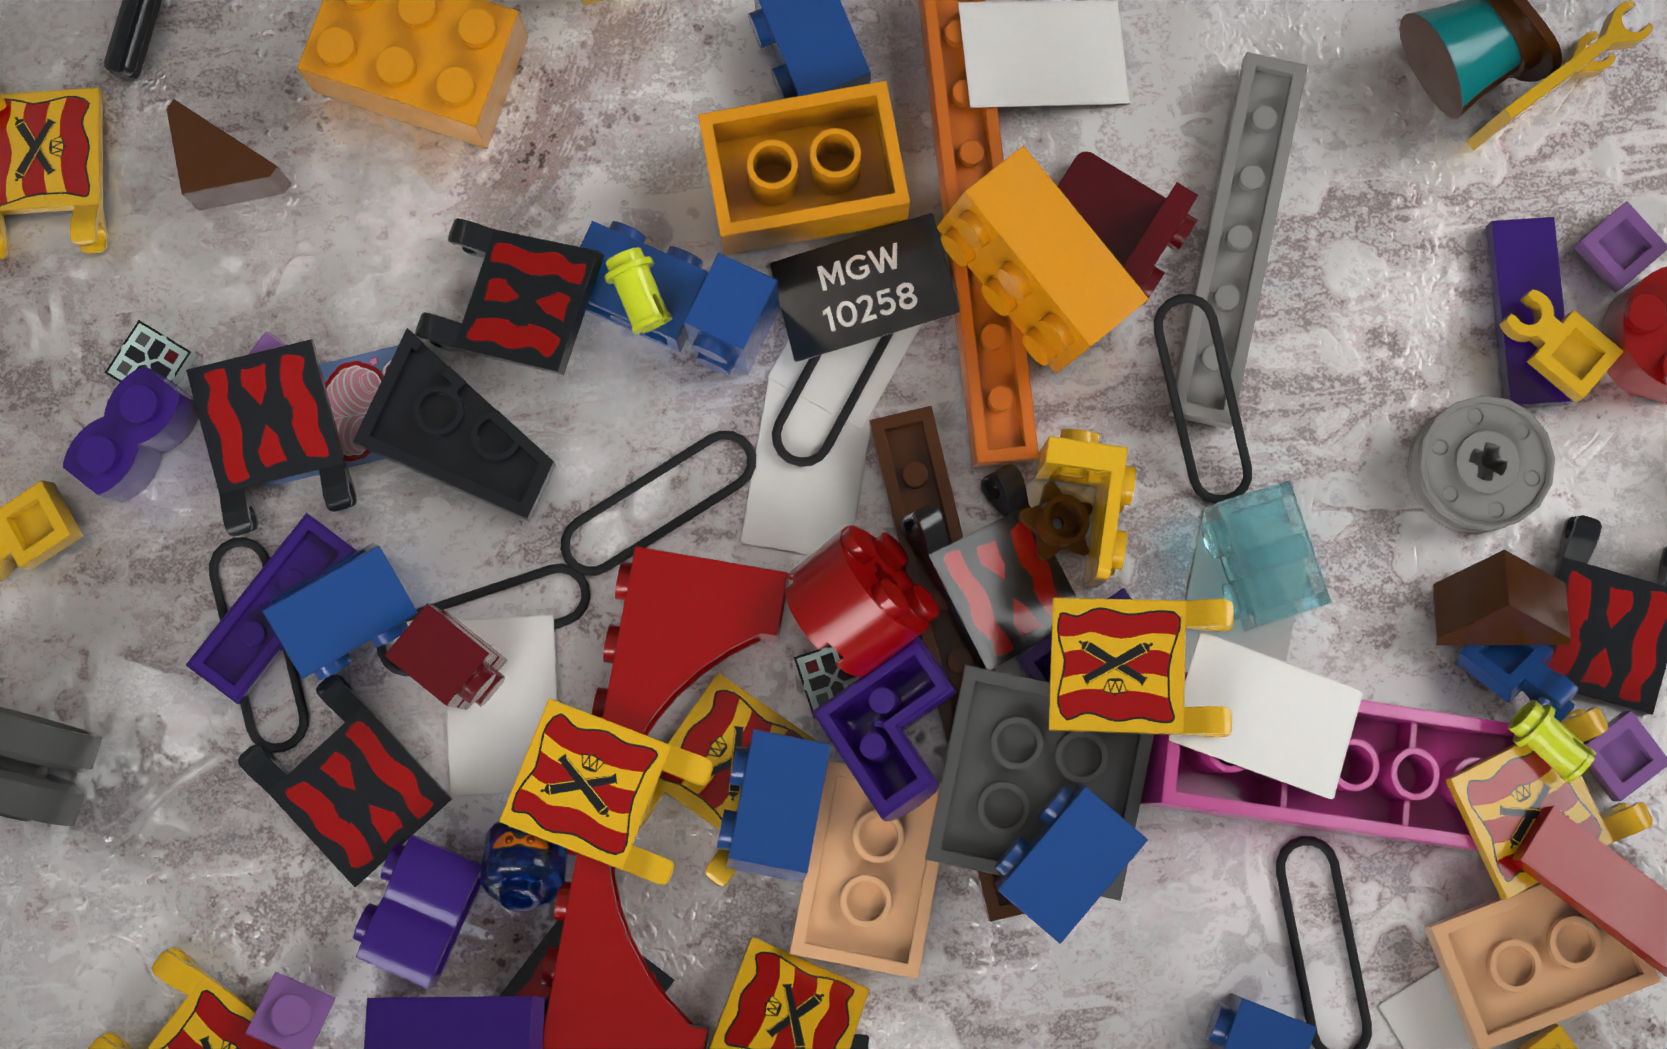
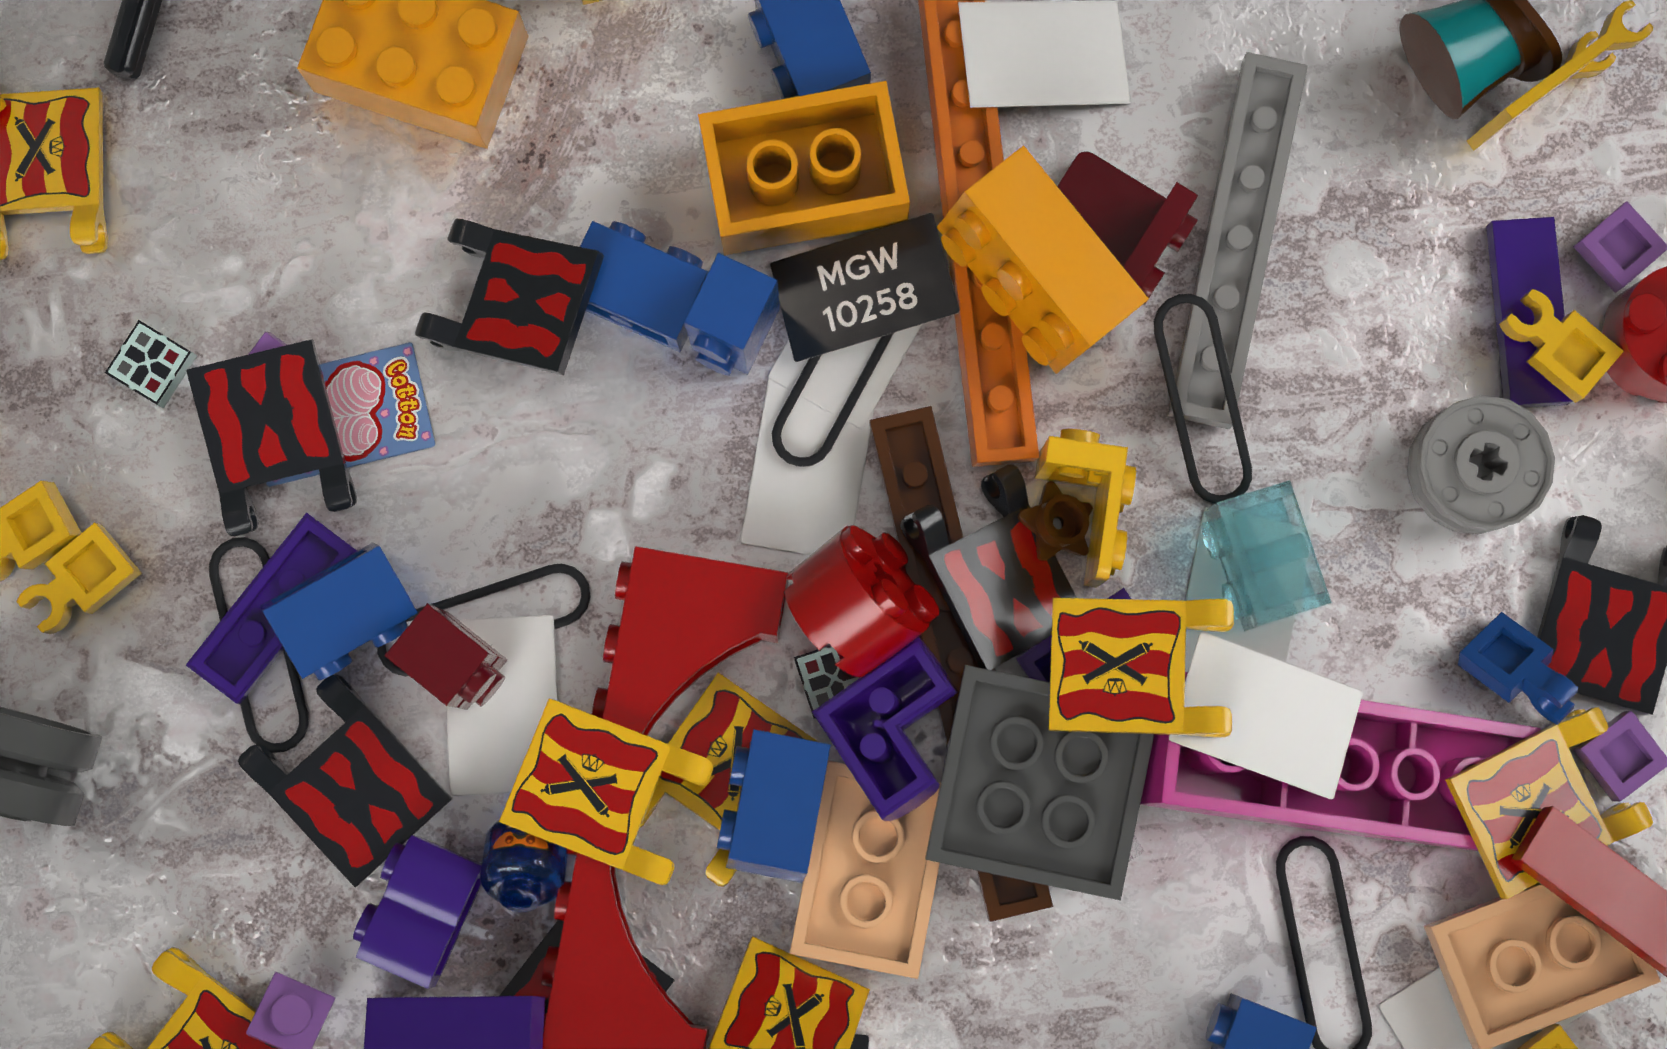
(86, 574): none -> yellow plate
(125, 447): dark purple brick -> none
(216, 166): reddish brown slope -> none
(451, 434): black wing -> none
(637, 290): neon yellow pin -> none
(644, 480): black piece -> none
(1067, 860): blue brick -> none
(1501, 604): reddish brown slope -> none
(1551, 740): neon yellow pin -> none

